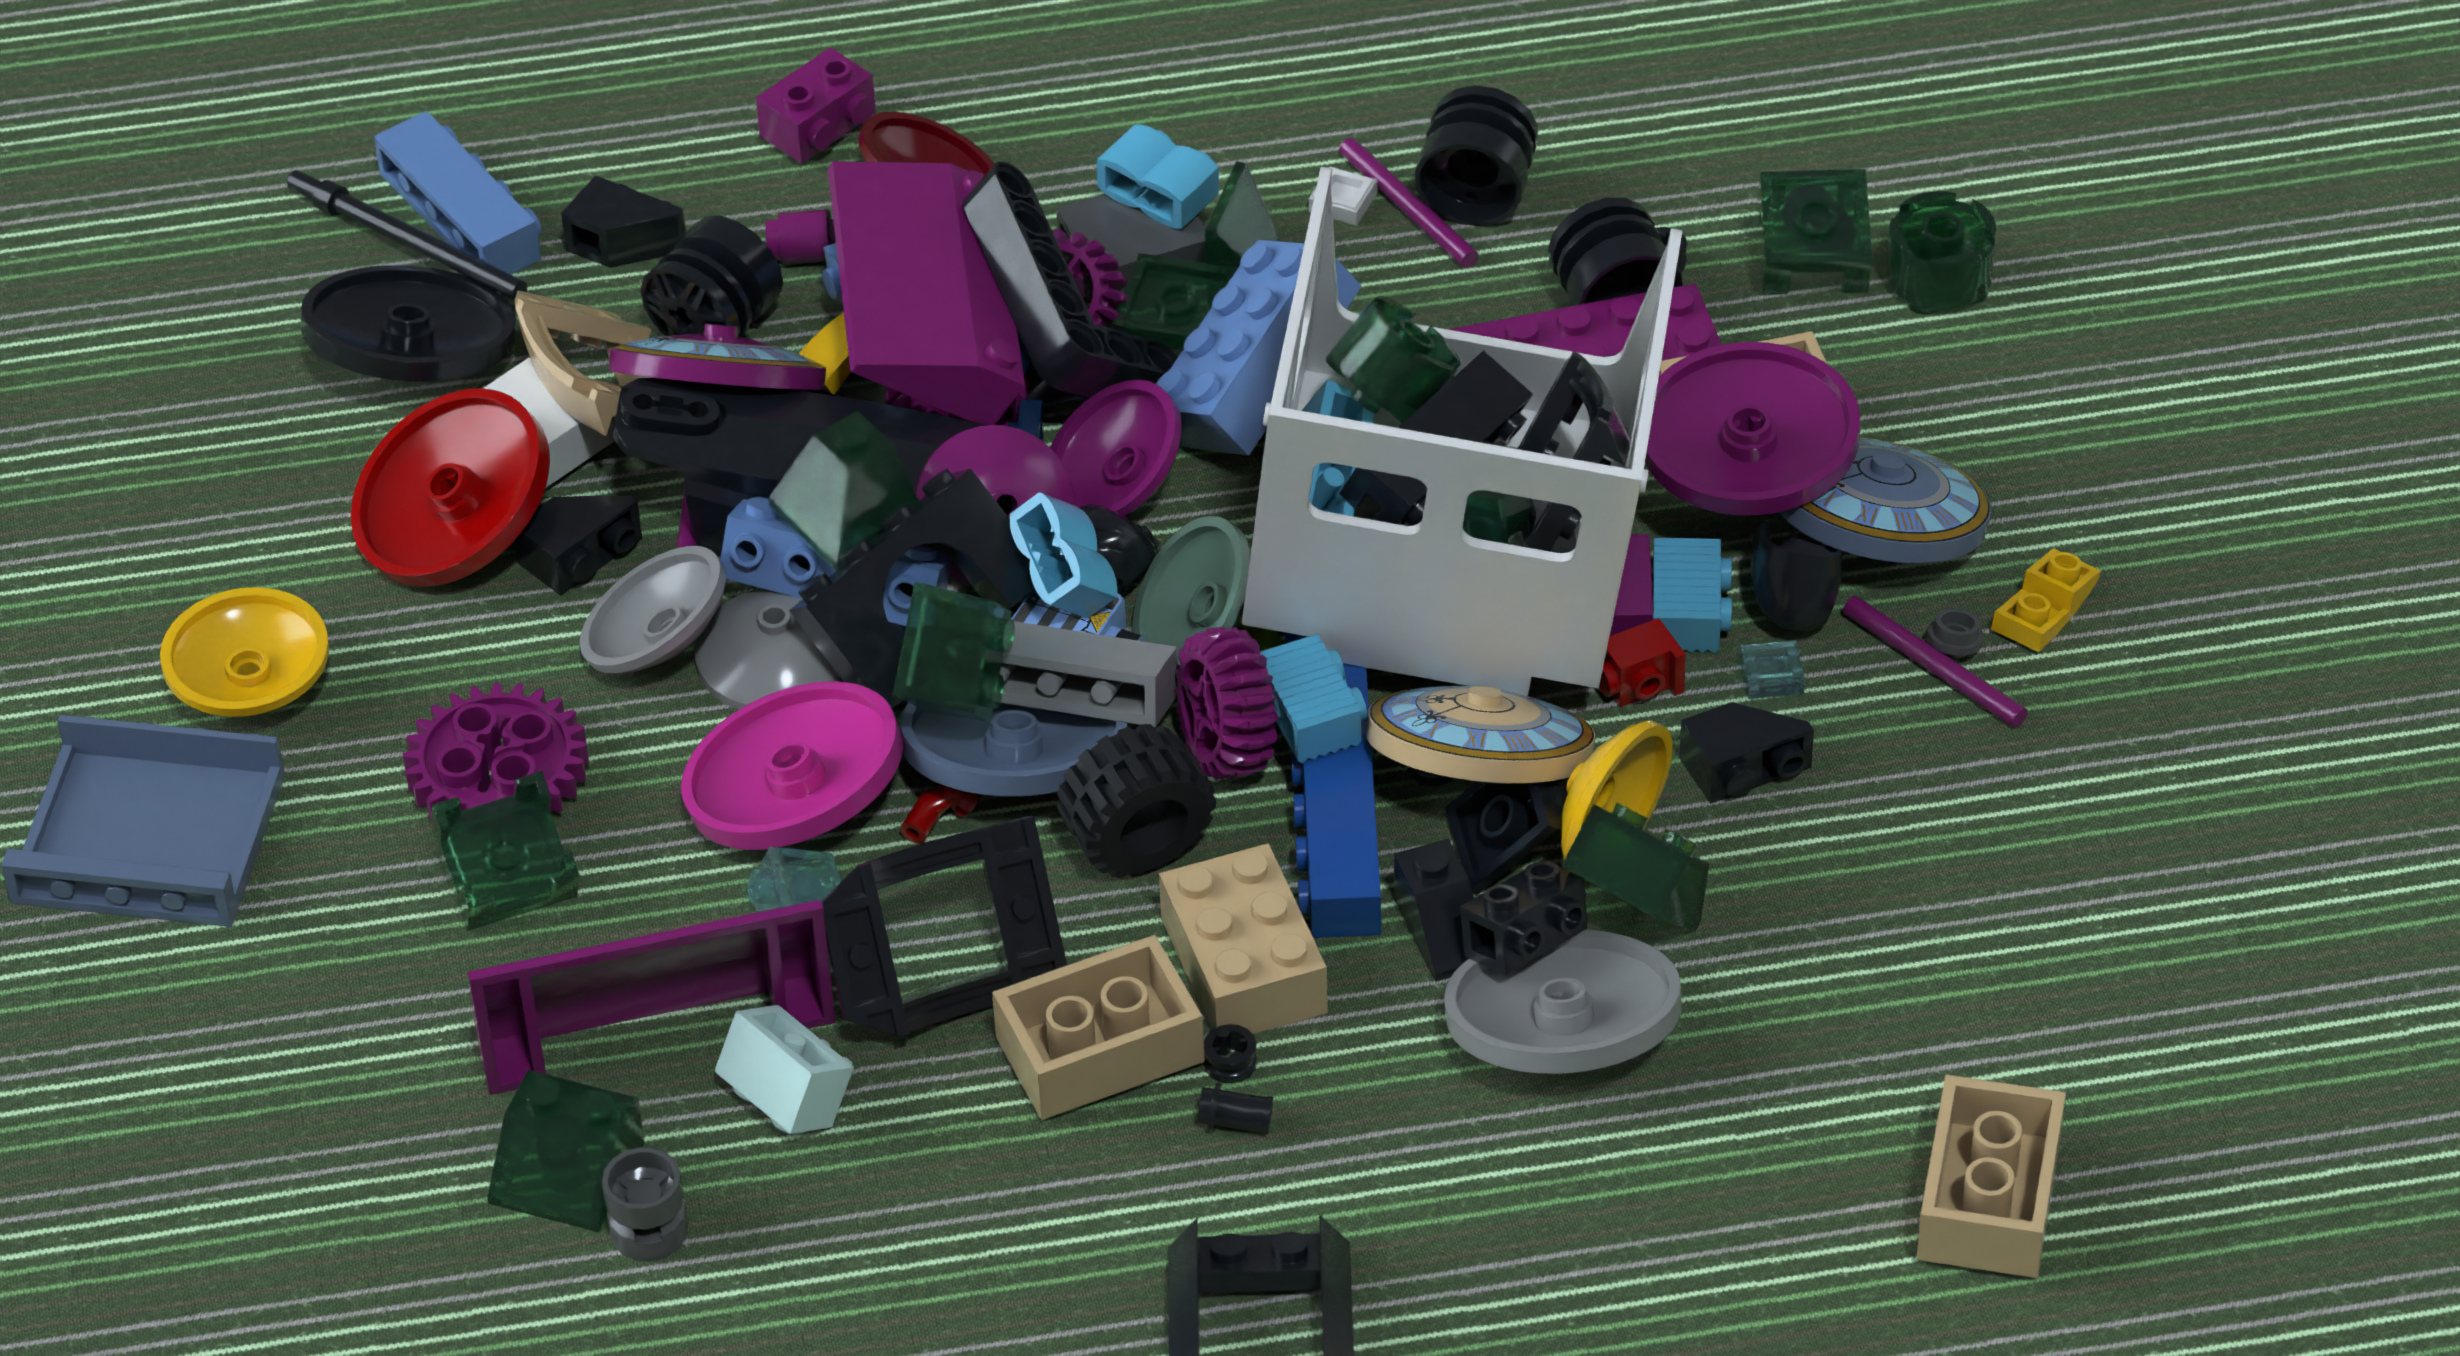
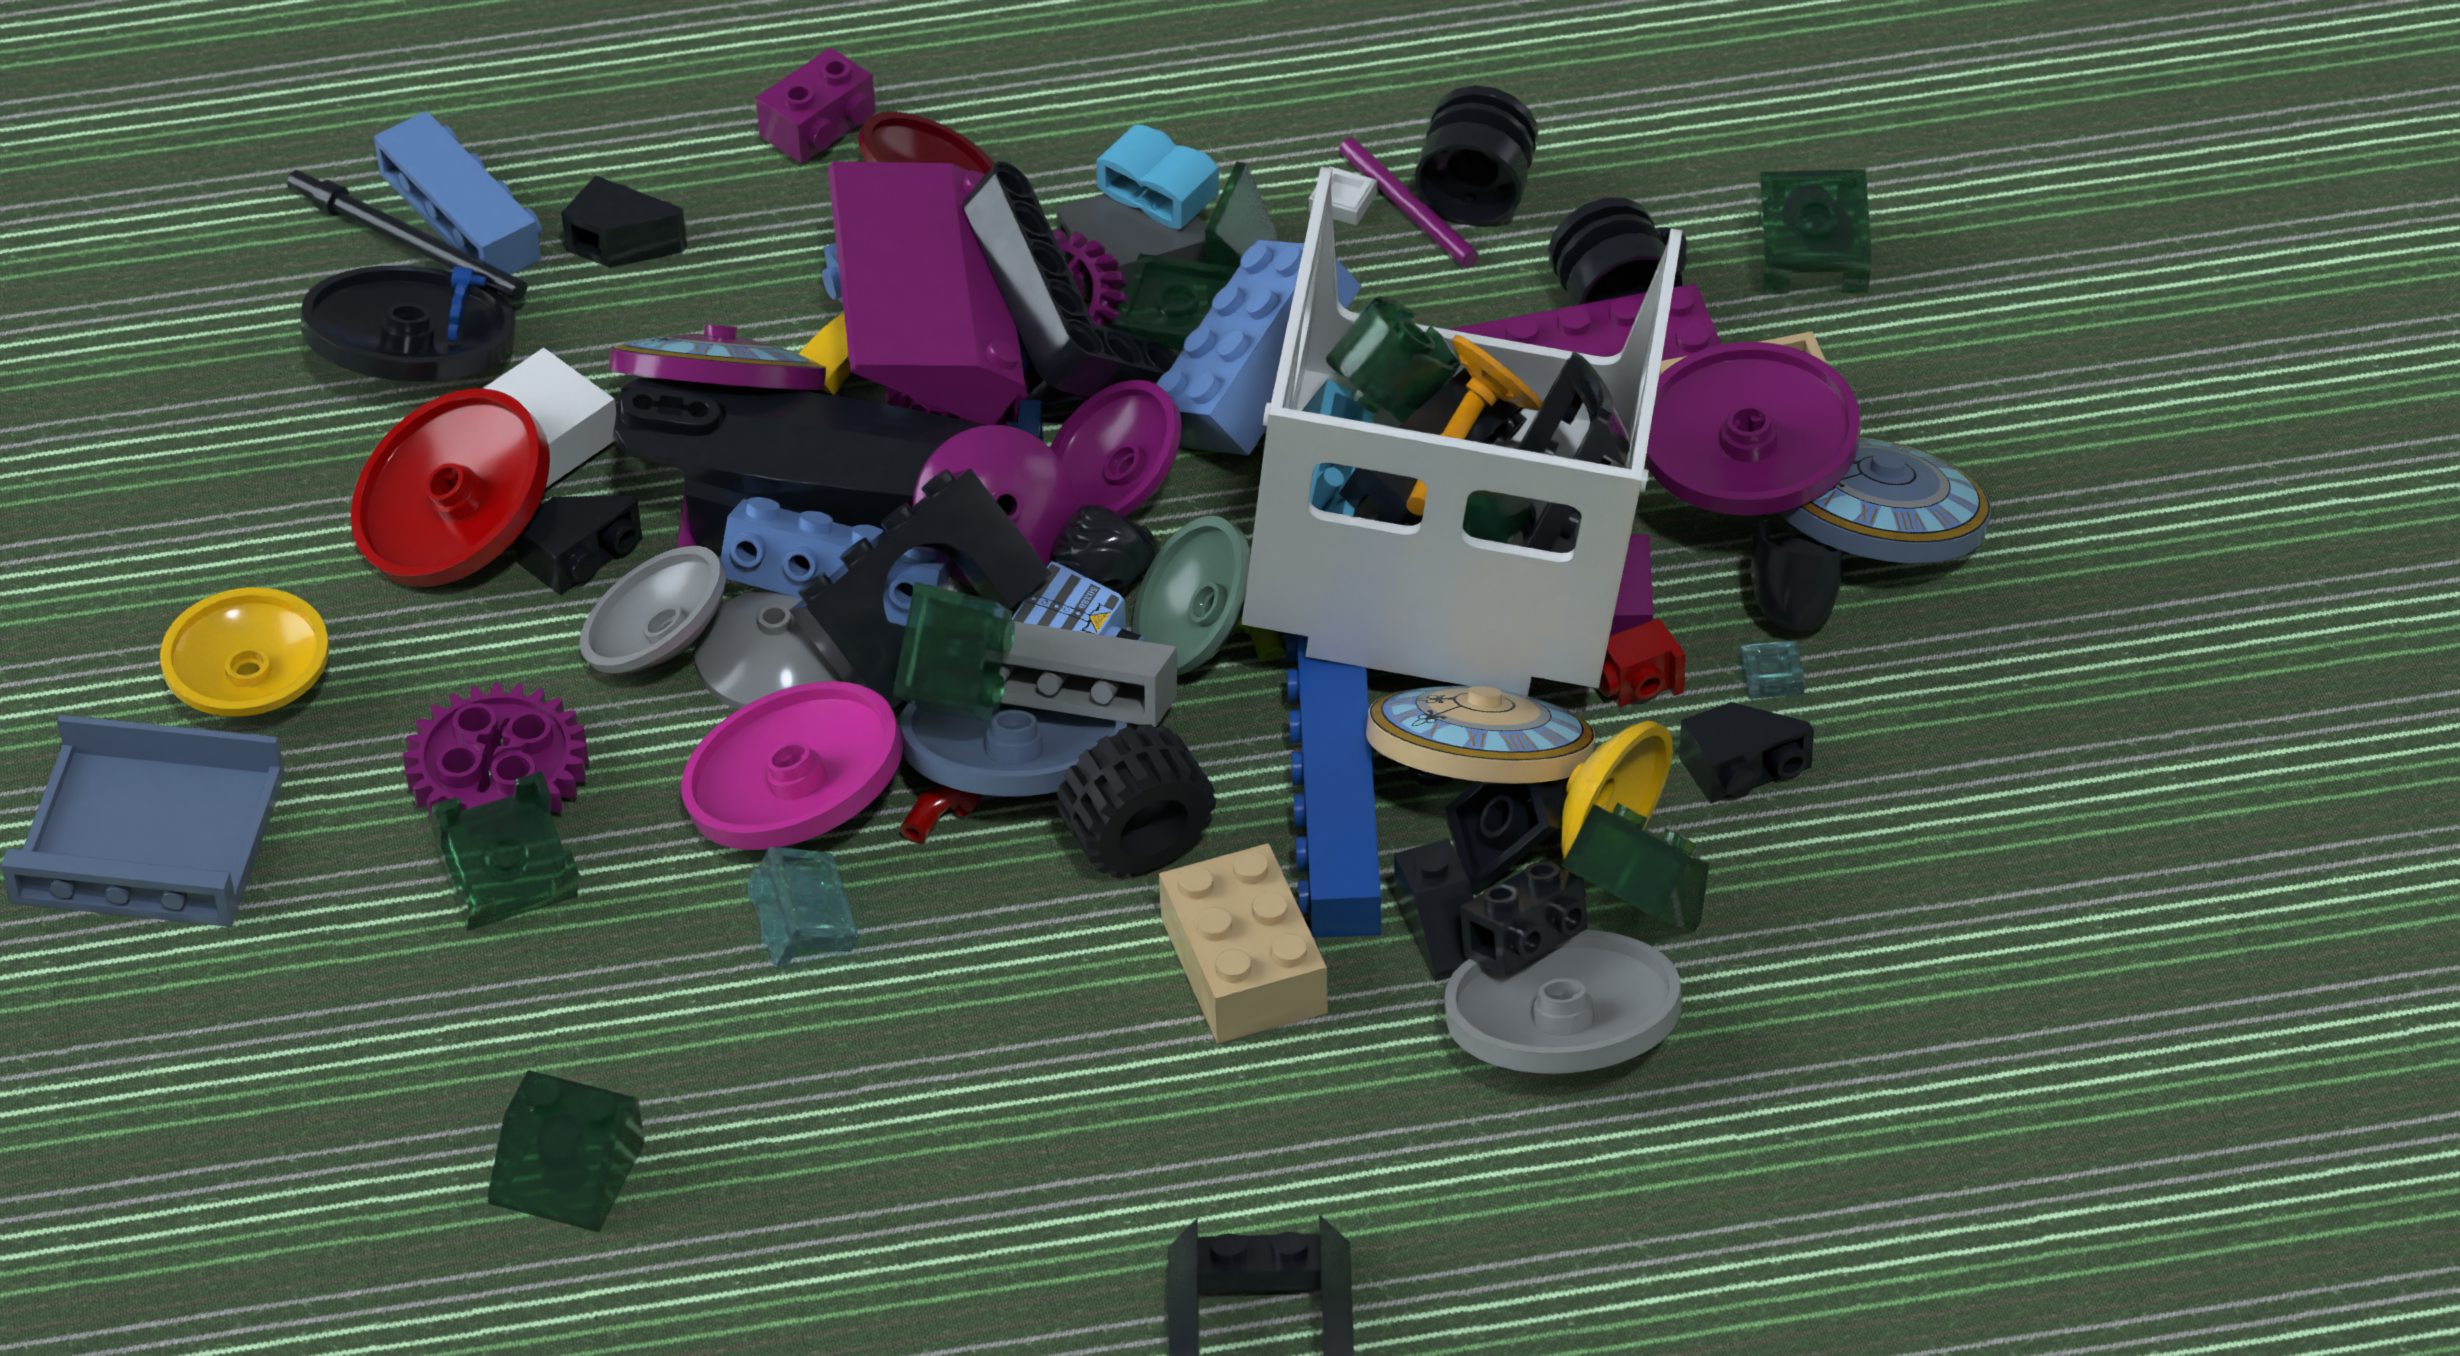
(462, 282): none -> blue piece
(579, 396): tan wedge -> none
(645, 1204): dark grey wheel -> none
(648, 976): magenta slope -> none
(712, 277): black wheel -> none
(784, 1069): light aqua brick -> none
(800, 236): magenta brick -> none
(842, 487): slope -> none
(1020, 907): black wedge -> none
(1063, 555): medium azure brick -> none
(1098, 1027): tan brick -> none
(1226, 703): magenta gear -> none
(1234, 1110): black pin -> none
(1239, 1064): black bush -> none
(1313, 698): medium azure brick -> none
(1488, 384): none -> light orange dish
(1688, 591): medium azure brick -> none
(1935, 661): magenta bar -> none
(1940, 252): clear green brick -> none
(1955, 633): dark grey plate -> none
(1991, 1176): tan brick -> none
(2047, 601): yellow slope -> none

